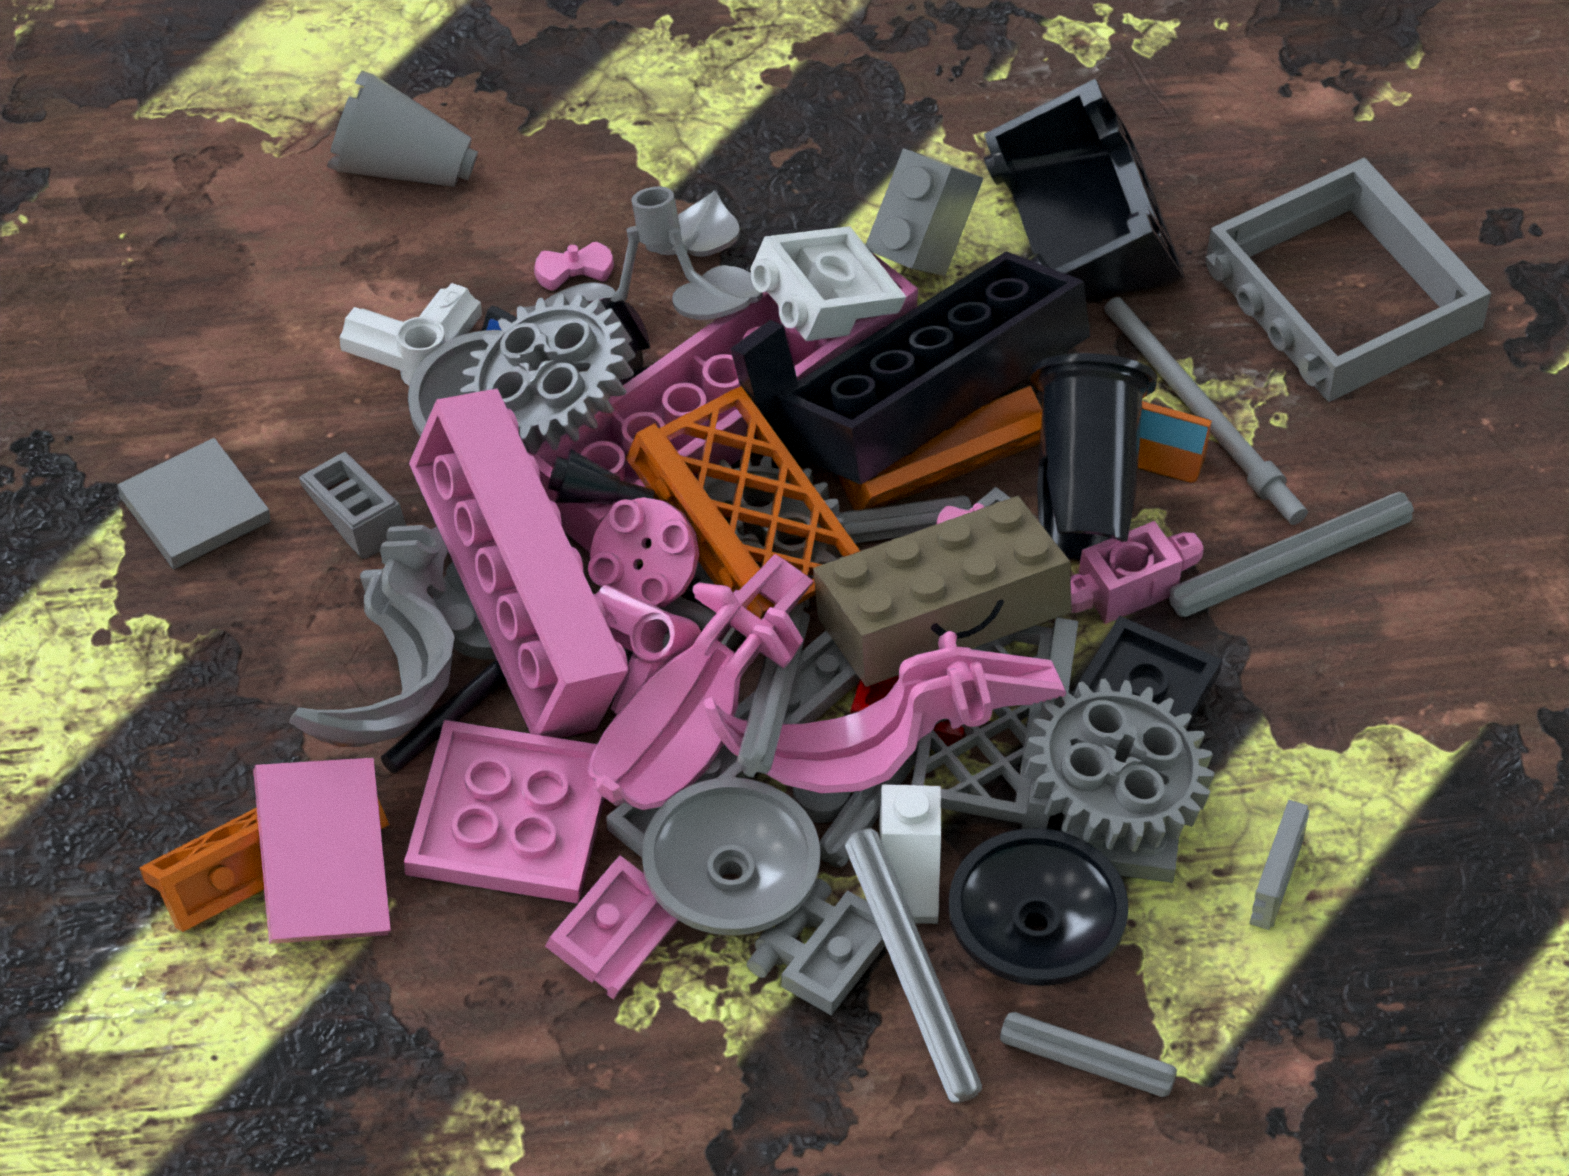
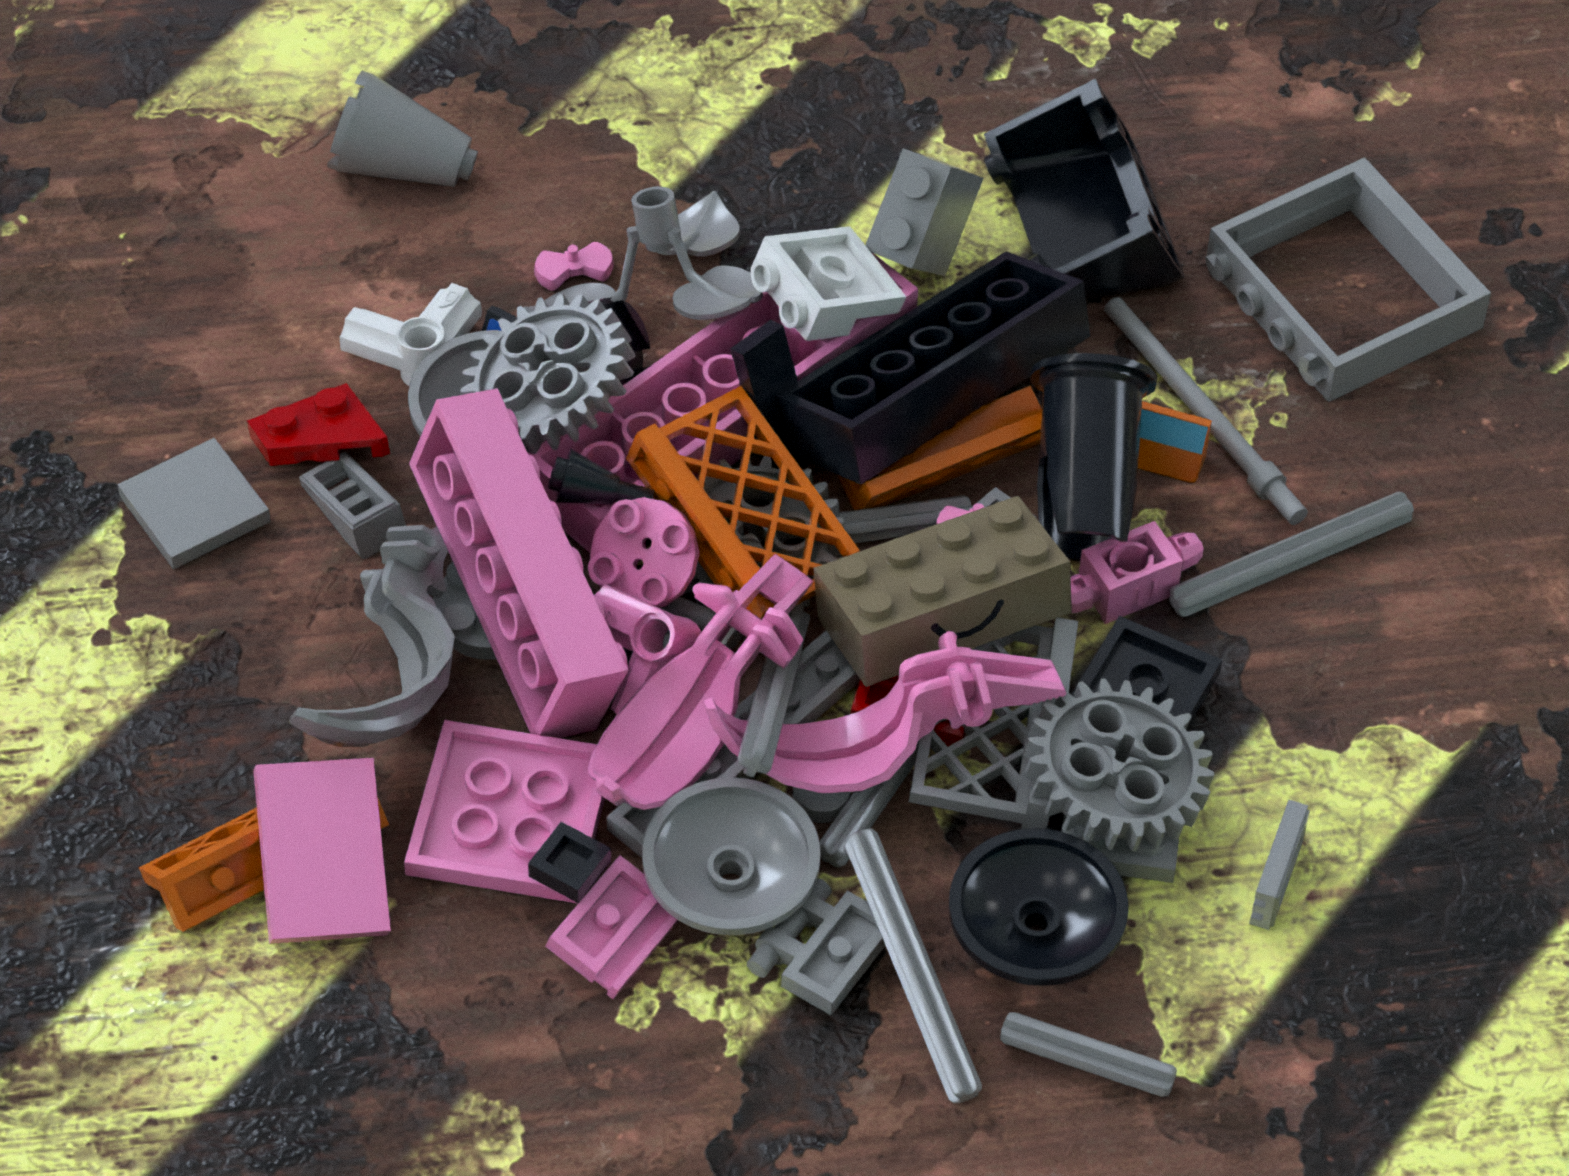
(317, 429): none -> red wing
(452, 710): black bar -> none
(569, 862): none -> black plate
(913, 844): white slope -> none

